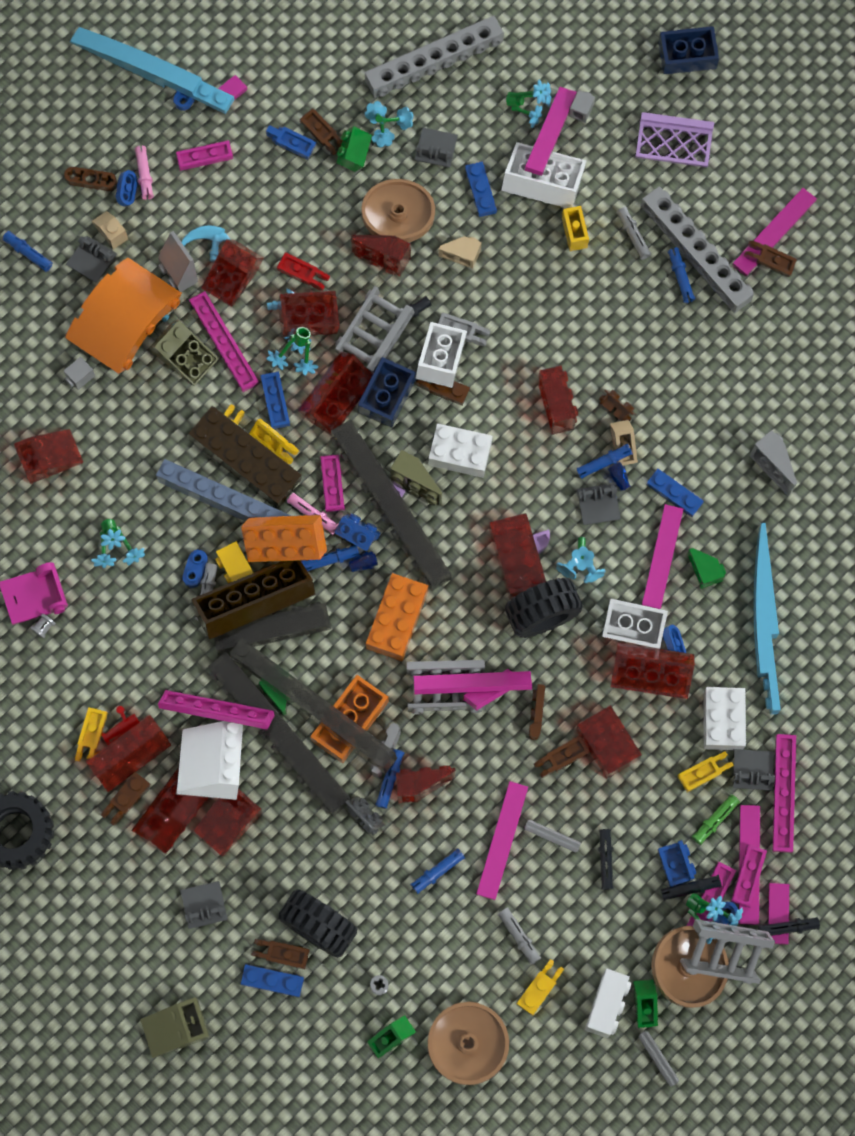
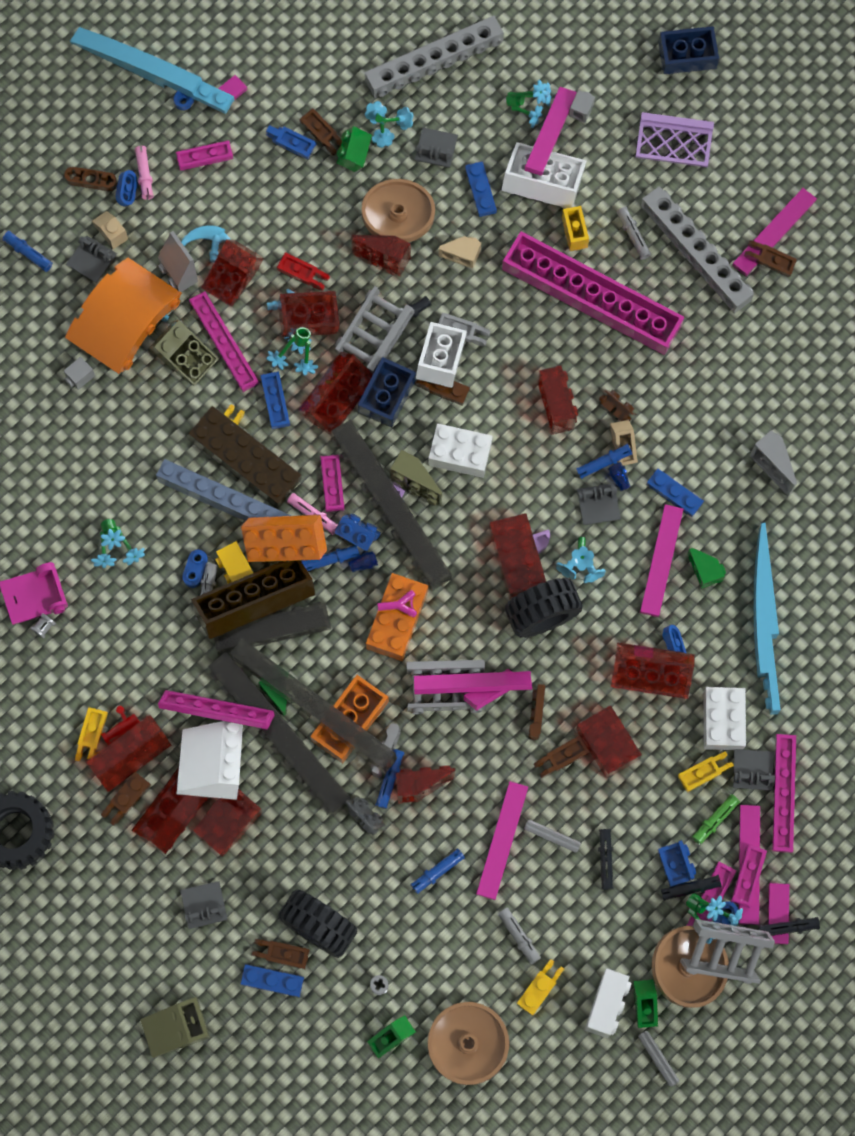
(48, 454): clear red slope -> none
(273, 440): yellow hinge -> none
(400, 604): none -> dark pink piece
(592, 293): none -> dark pink brick
(634, 623): white brick -> none
(678, 267): blue pin -> none

